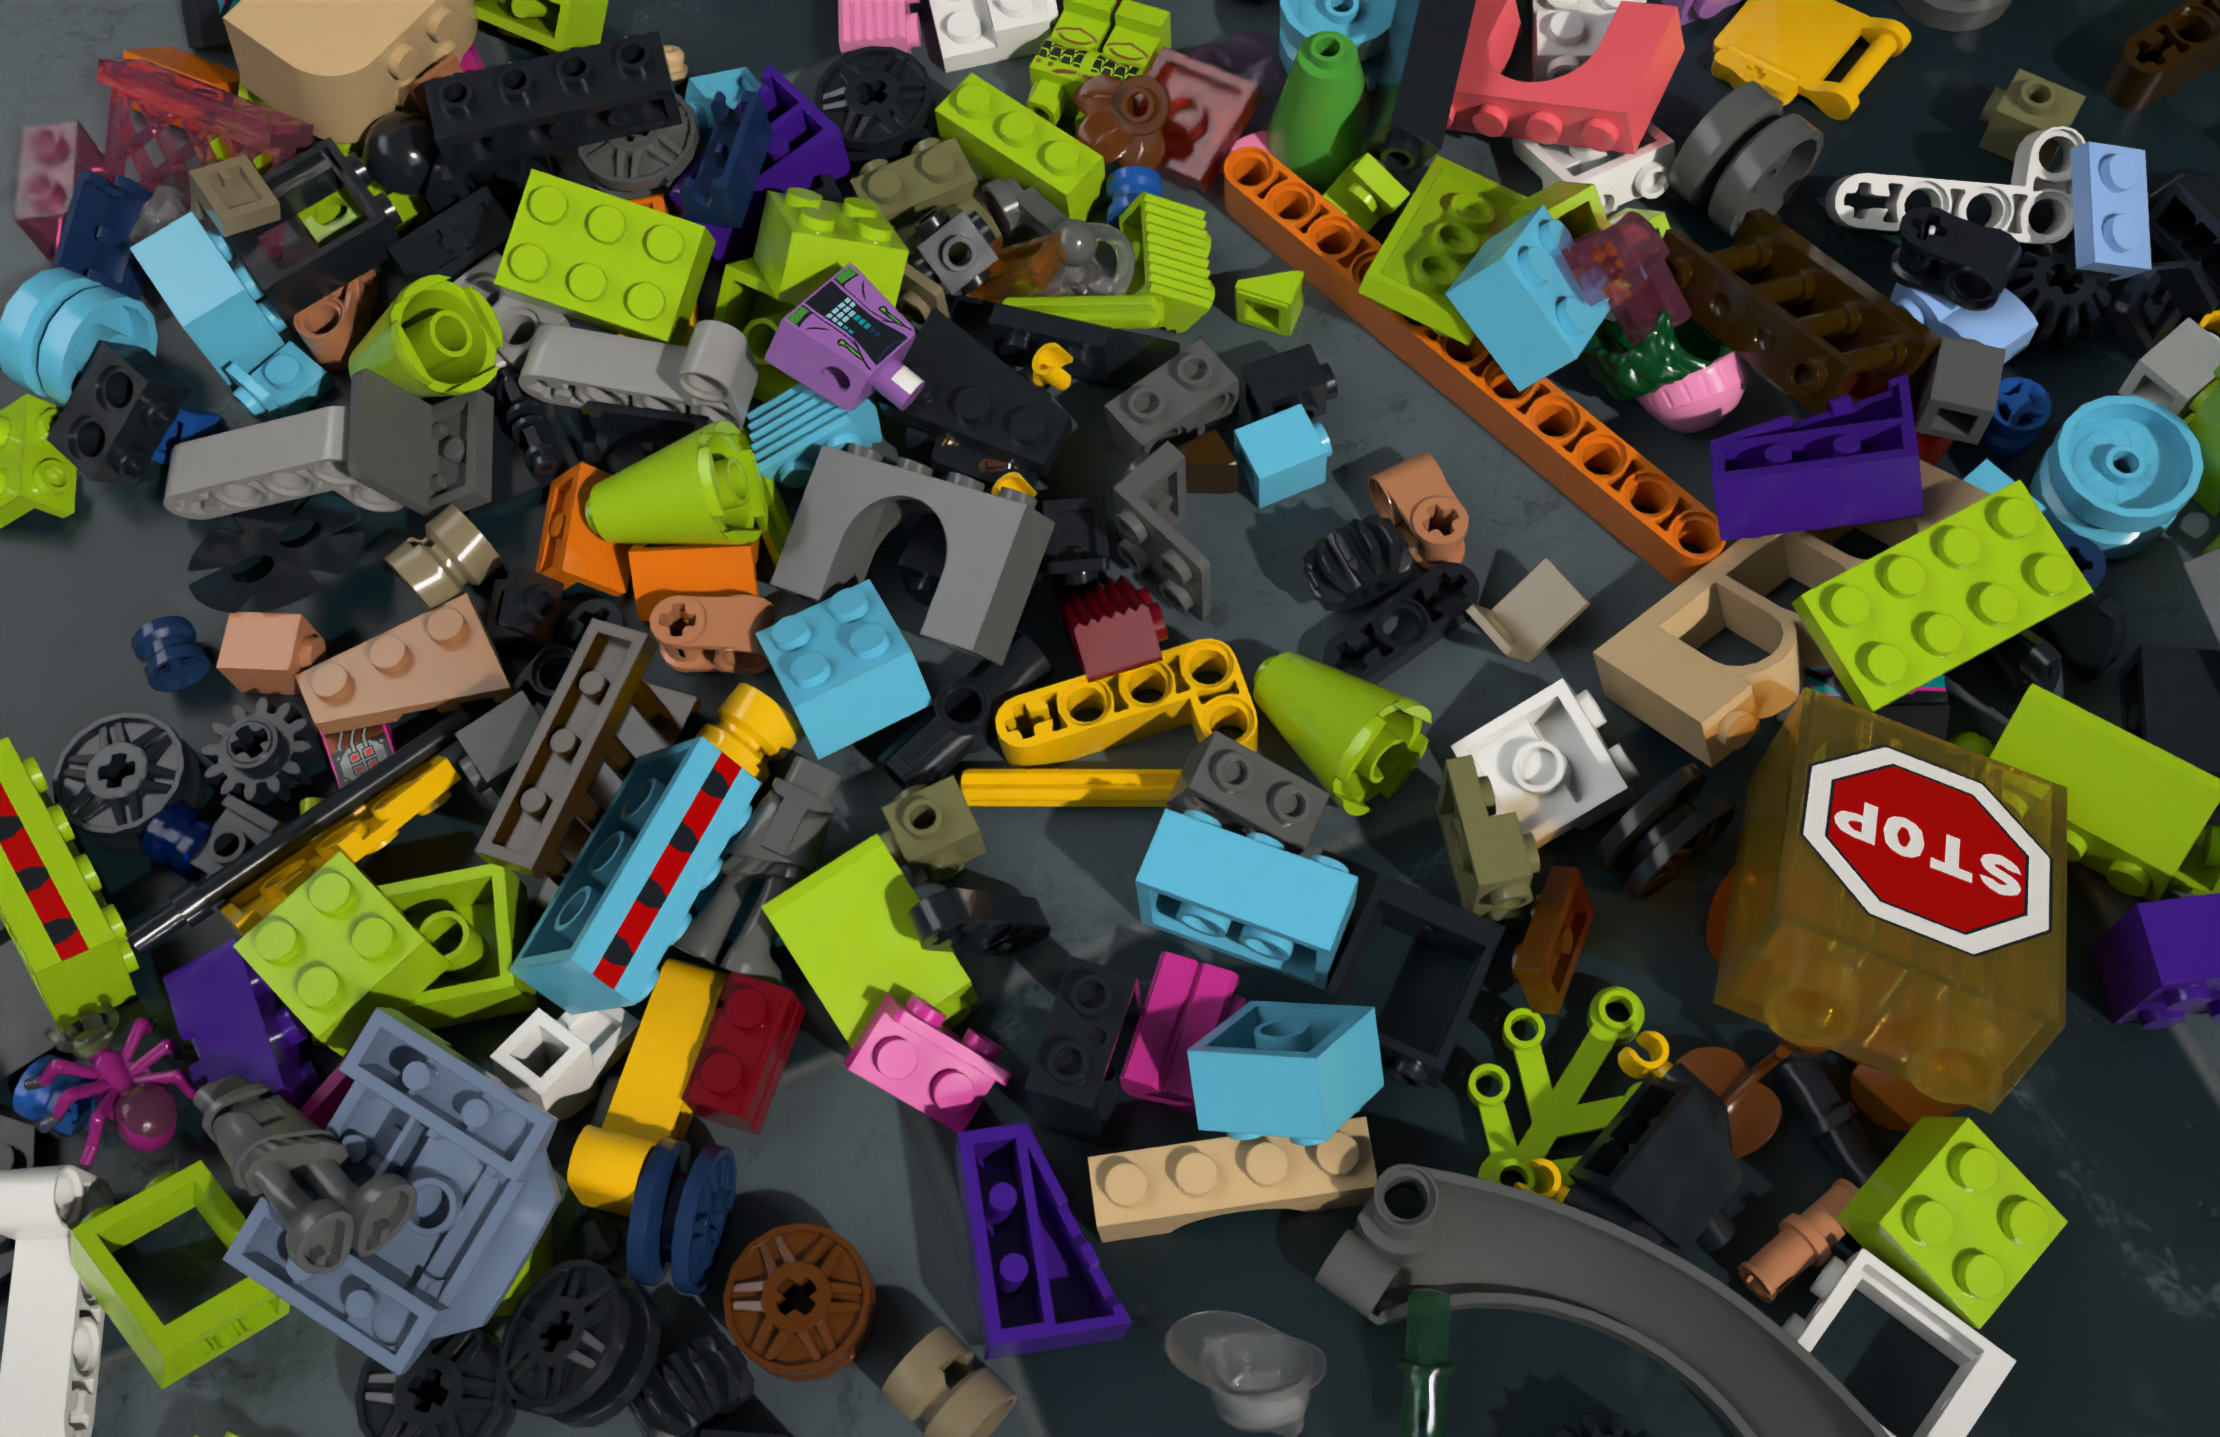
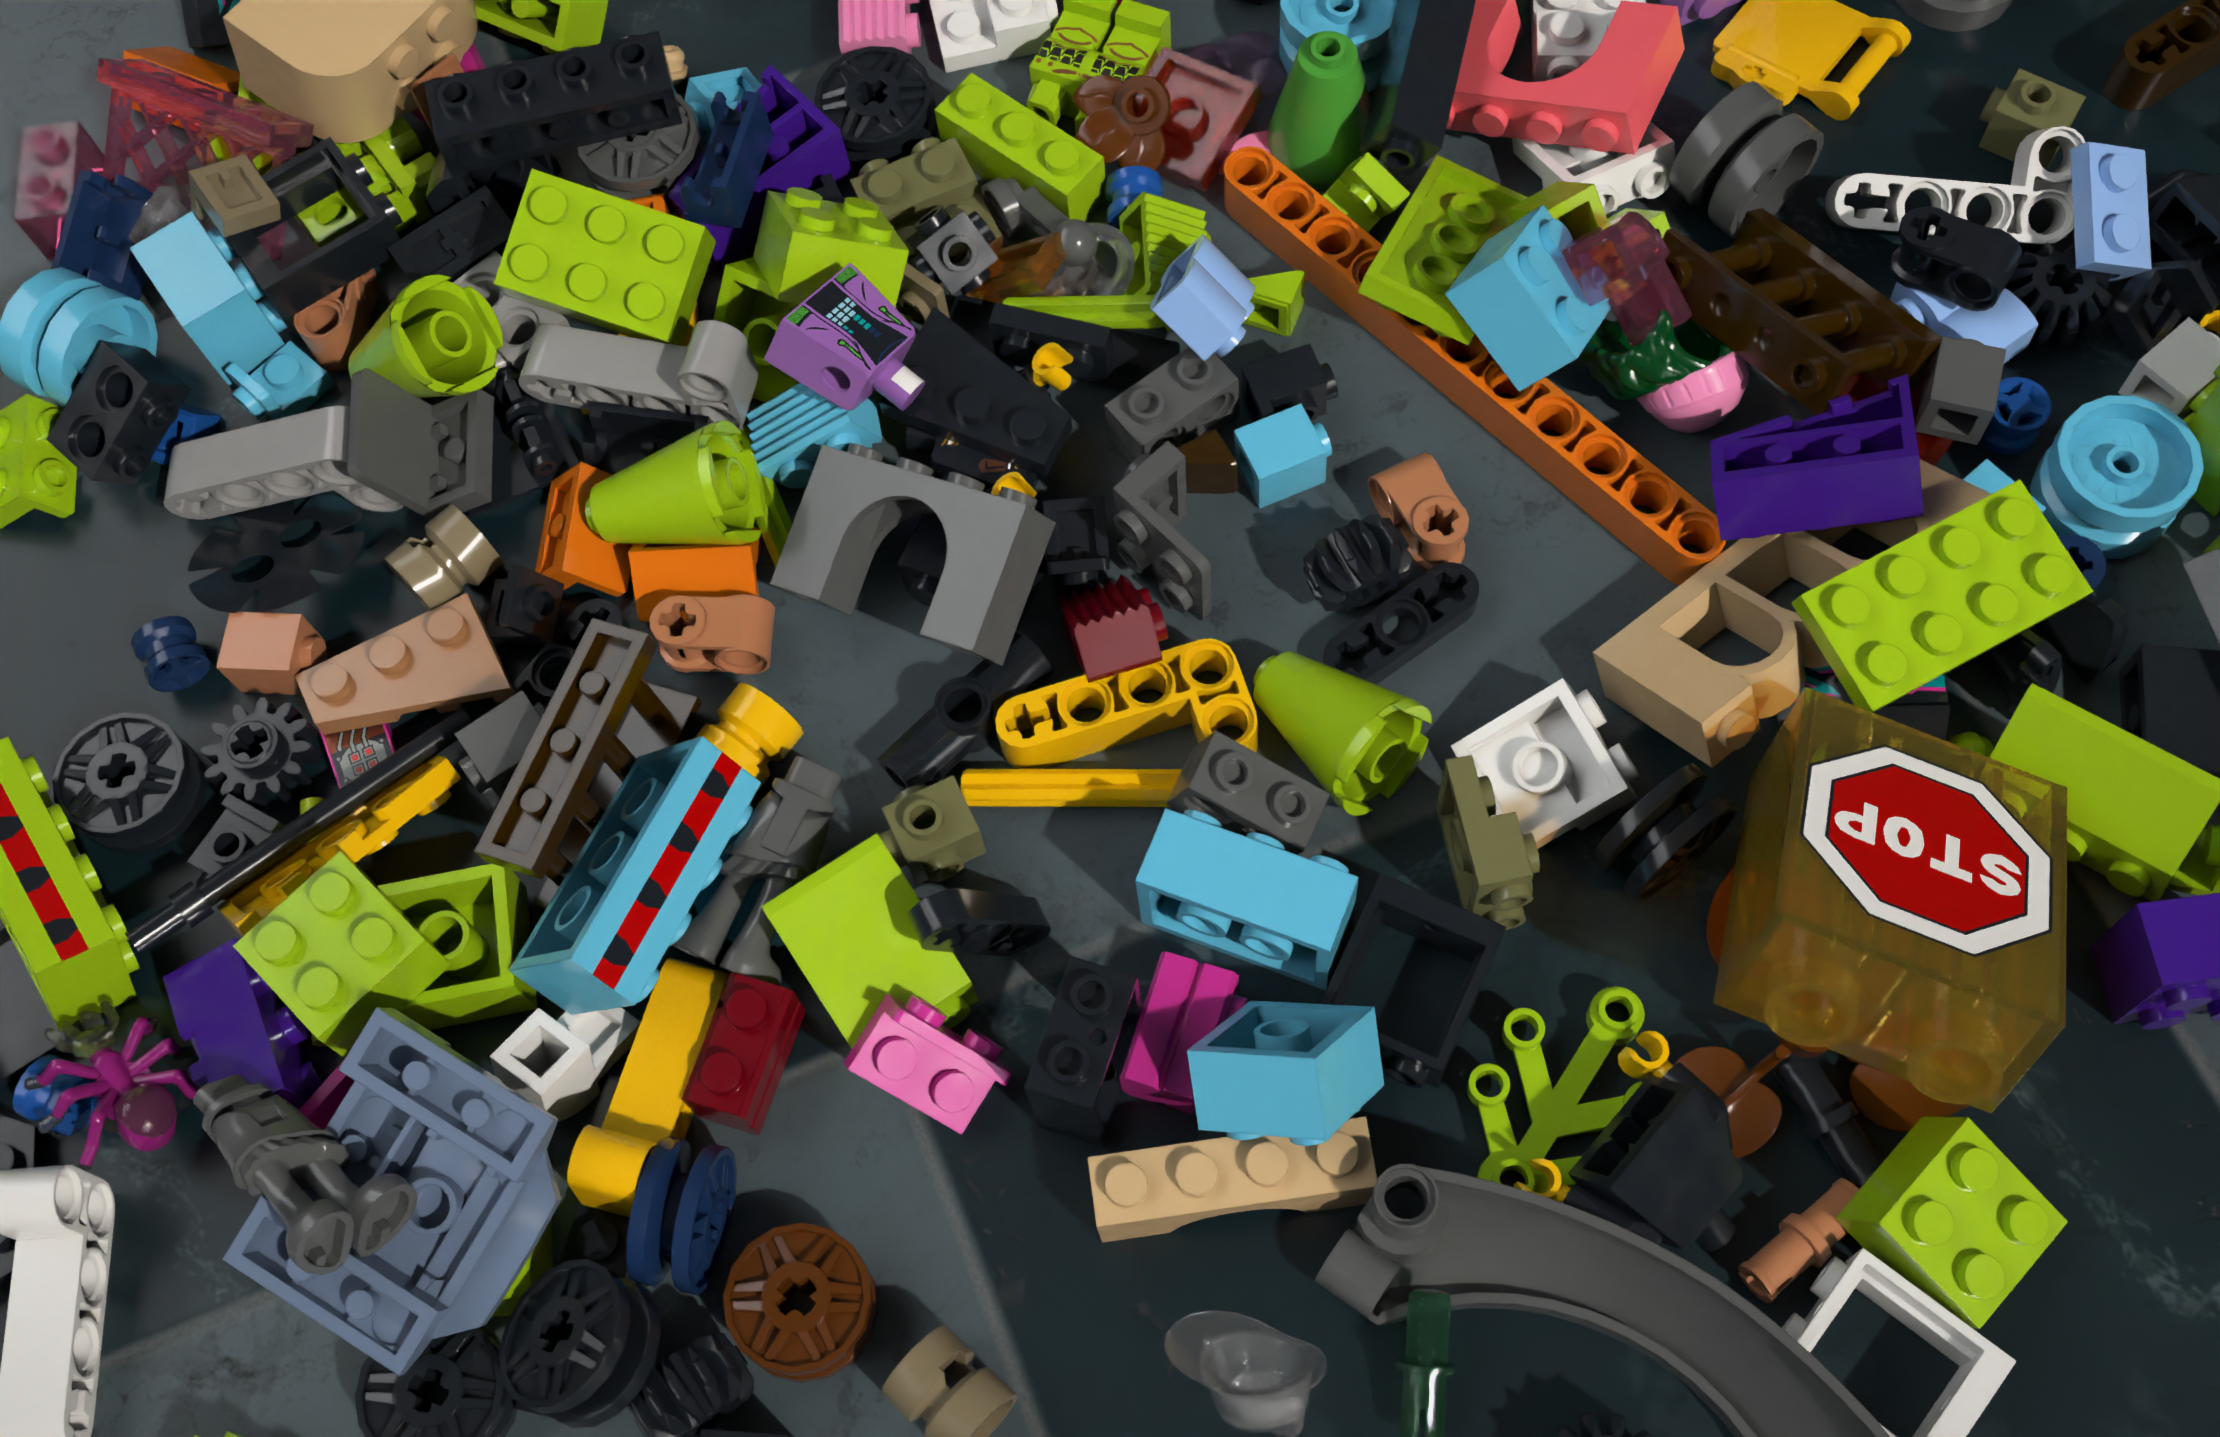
(175, 837): clear blue wheel -> none
(206, 1330): lime window -> none
(401, 152): black hair -> none
(845, 668): medium azure brick -> none
(1027, 1256): dark purple wedge -> none
(1204, 299): none -> light blue brick
(1531, 612): dark tan bracket -> none
(1553, 940): reddish brown plate -> none

